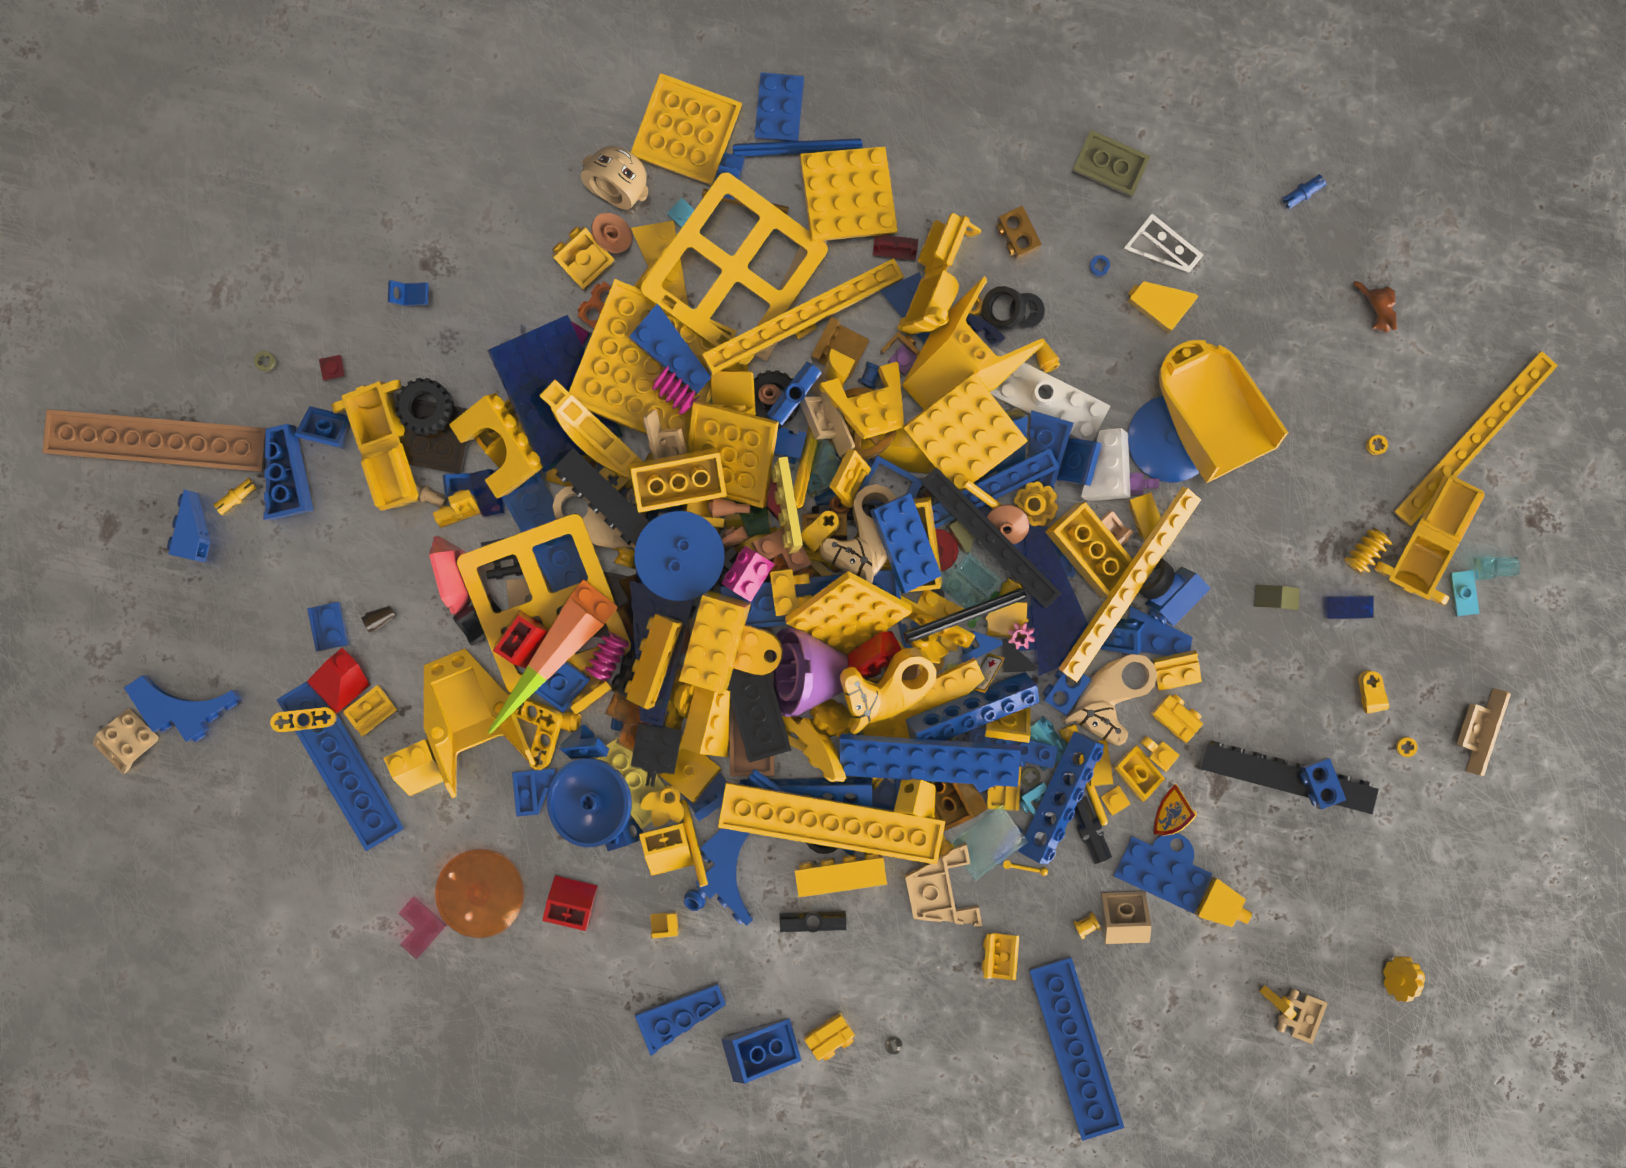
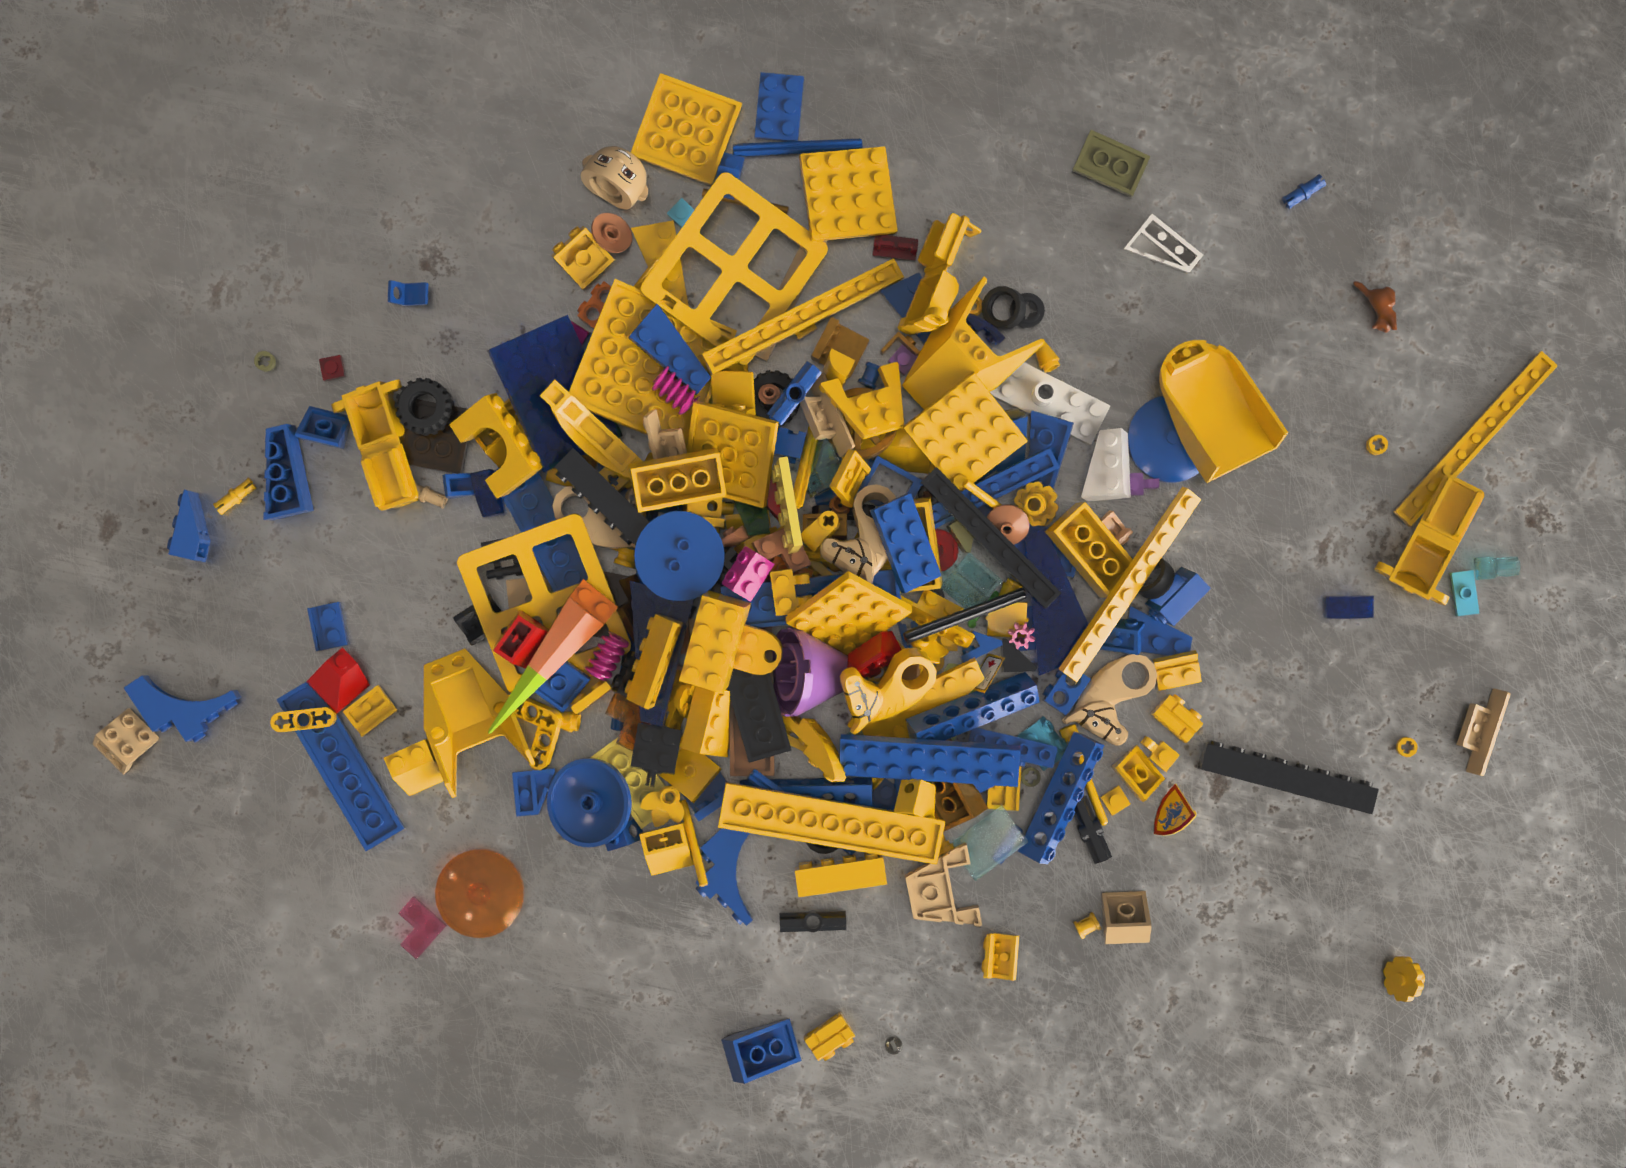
(154, 440): medium nougat plate -> none
(377, 618): dark brown cone -> none
(448, 576): coral wedge -> none
(462, 507): yellow plate -> none
(570, 903): red slope -> none
(583, 745): blue slope -> none
(664, 924): yellow panel -> none
(670, 1019): blue wing -> none
(694, 900): blue plate -> none
(723, 507): nougat cone -> none
(831, 718): yellow plant -> none
(1007, 864): yellow hinge -> none
(1011, 727): yellow tile -> none
(1024, 230): pearl gold brick -> none
(1035, 793): medium azure bracket -> none
(1076, 1048): blue plate -> none
(1079, 461): blue plate -> none
(1094, 261): blue bush -> none
(1102, 769): yellow slope -> none
(1144, 514): yellow brick -> none
(1161, 303): yellow slope -> none
(1164, 871): blue plate -> none
(1222, 905): yellow torso -> none
(1276, 597): olive slope -> none
(1282, 1004): yellow plate -> none
(1308, 1017): tan plate -> none
(1327, 780): blue brick -> none
(1367, 550): yellow piece -> none
(1372, 695): yellow piece -> none

